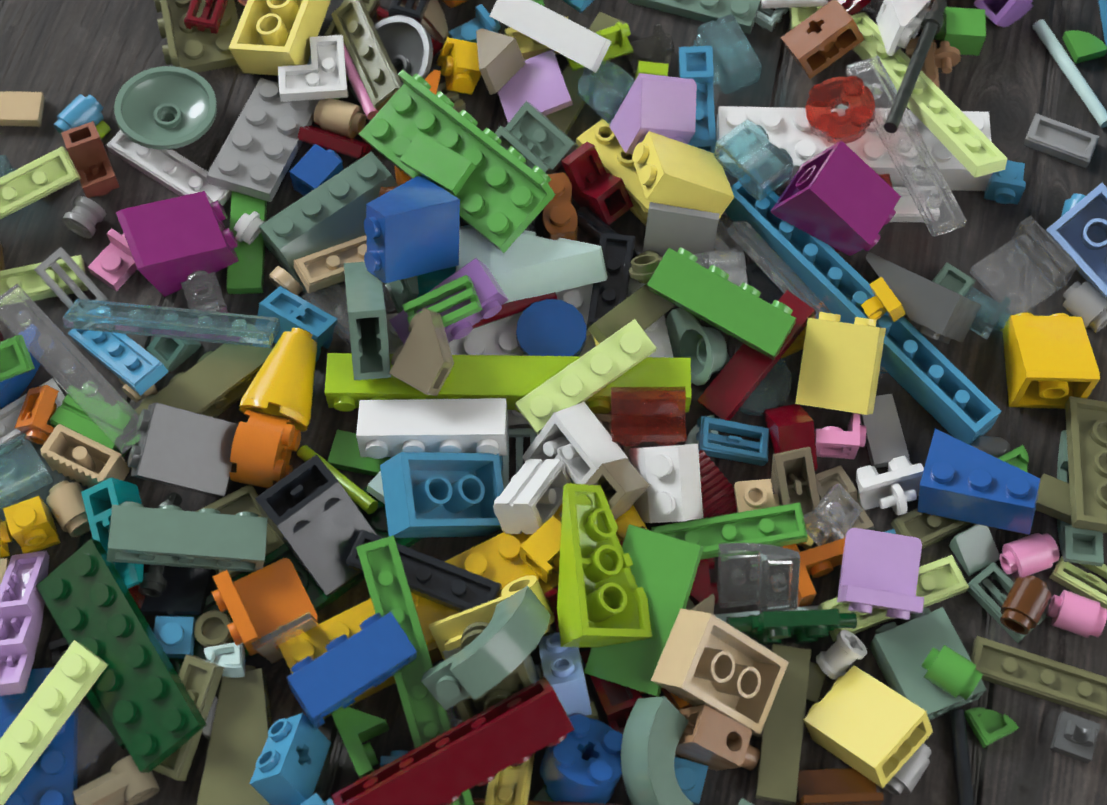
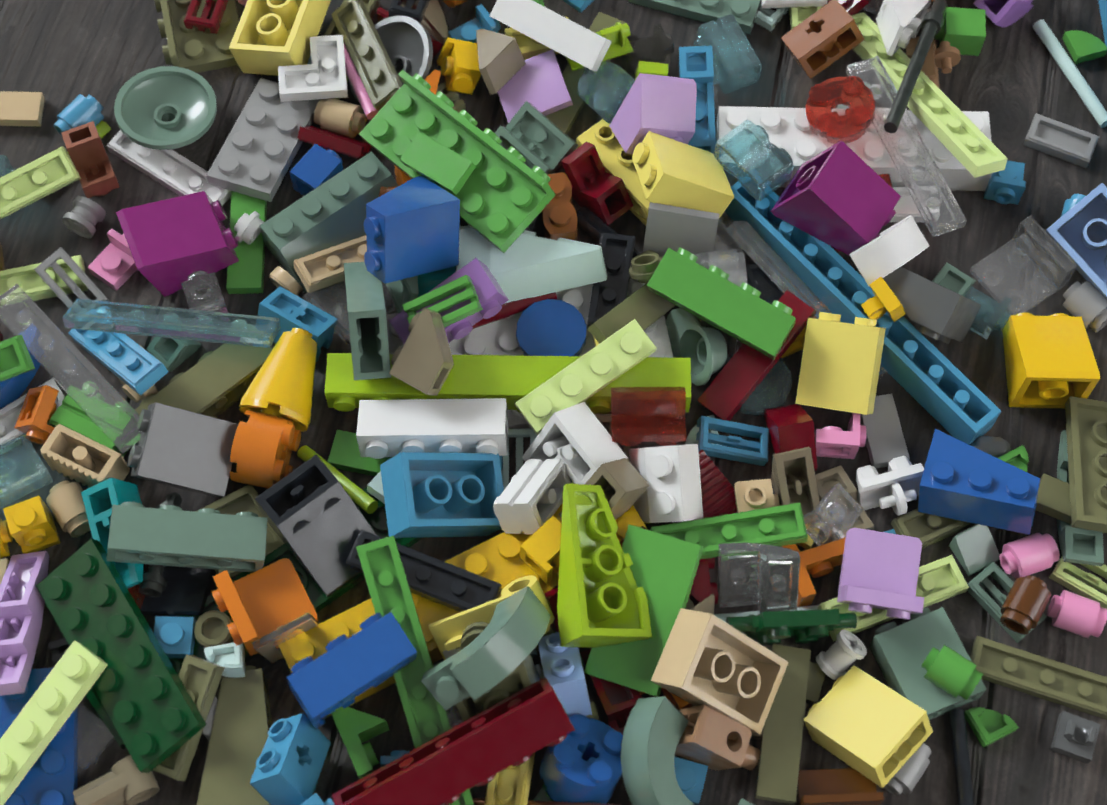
(890, 250): none -> white slope

